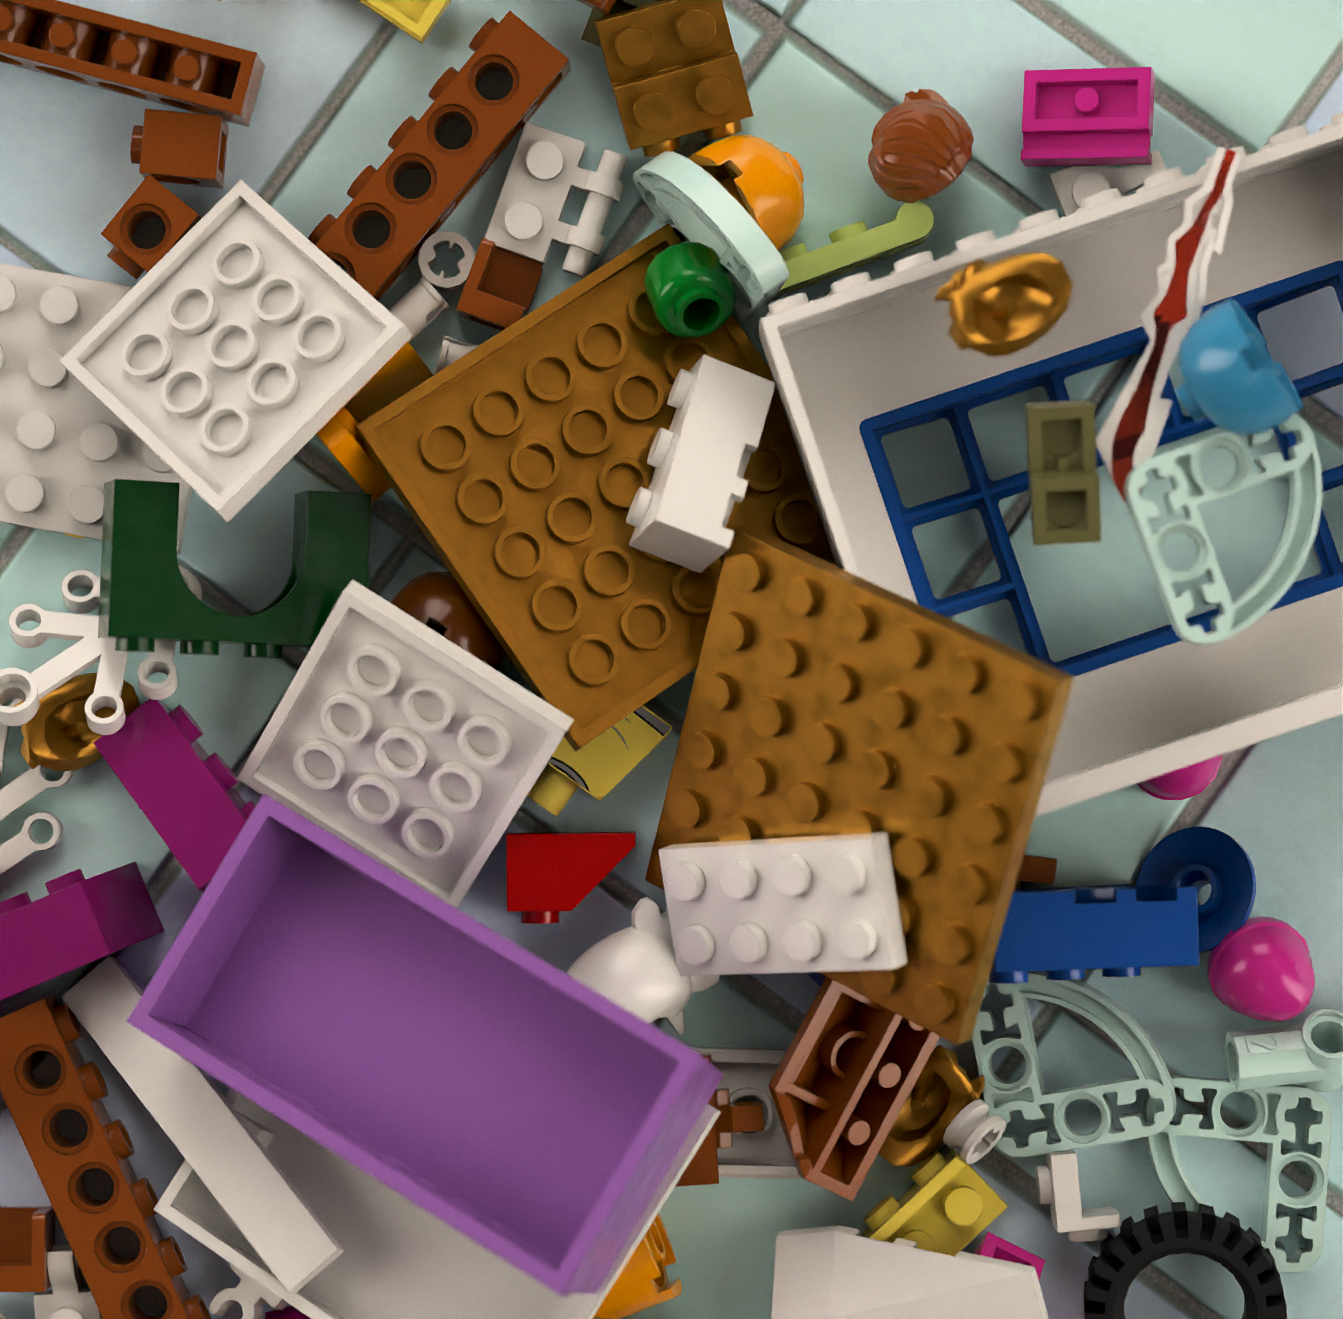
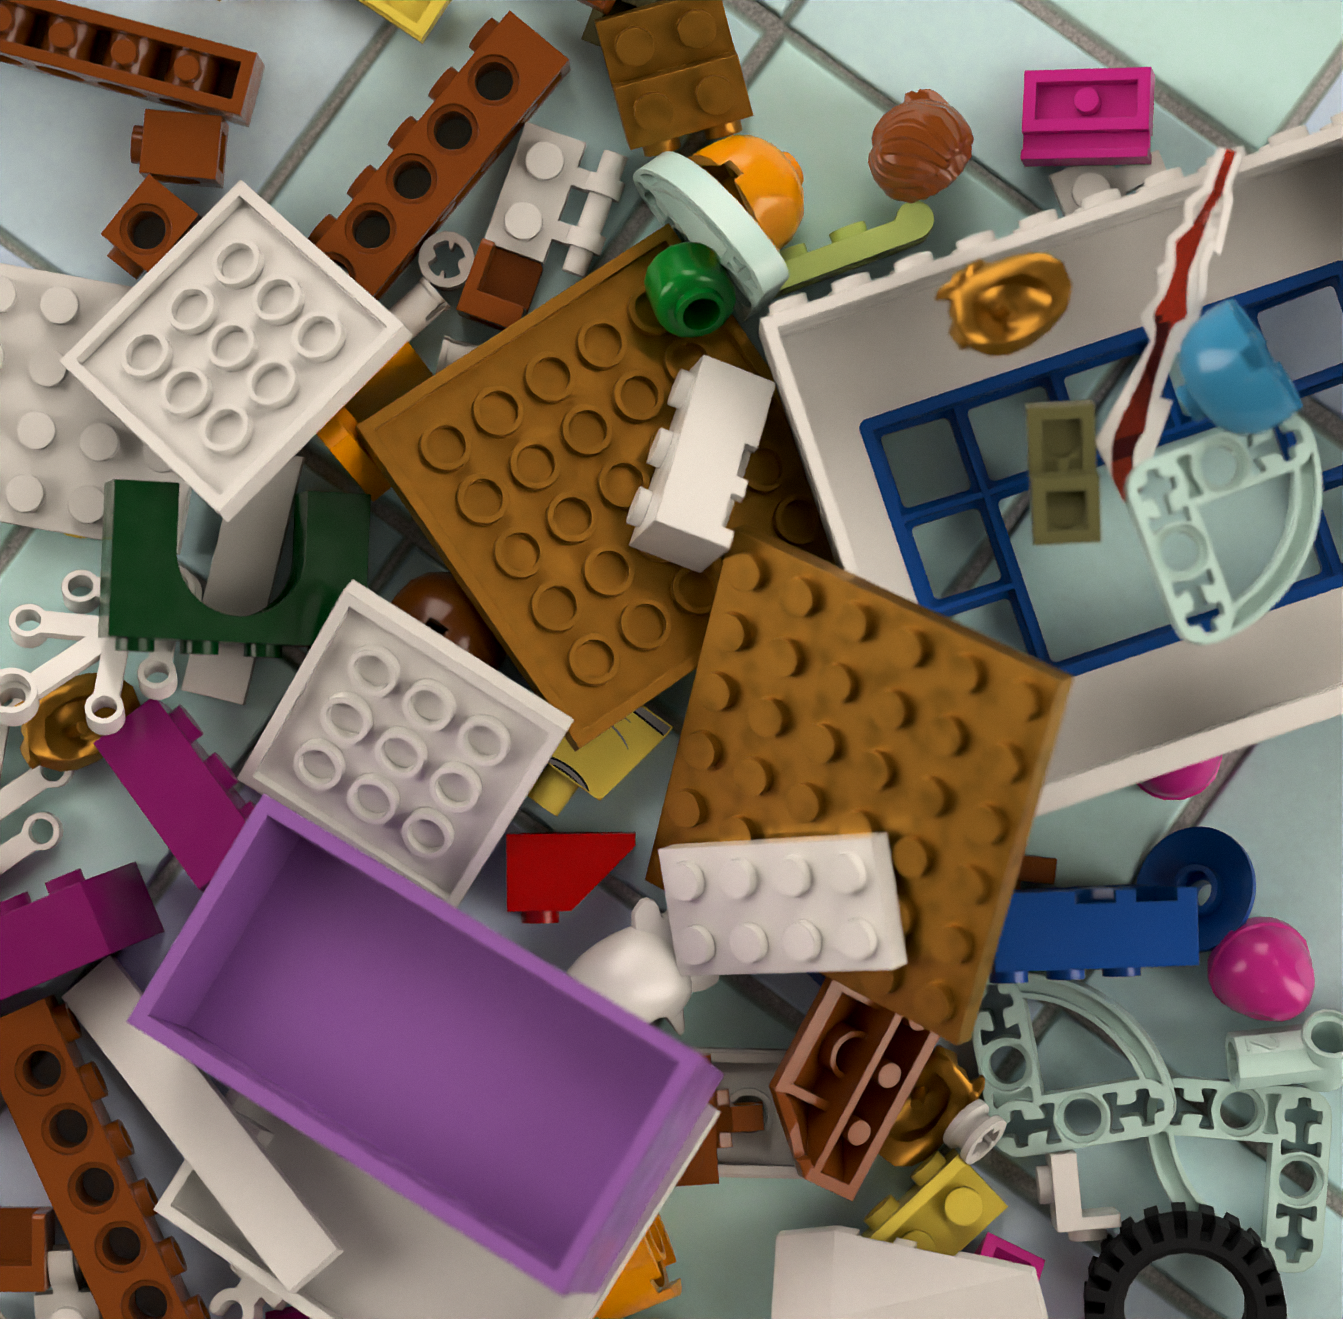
(244, 581): none -> white tile

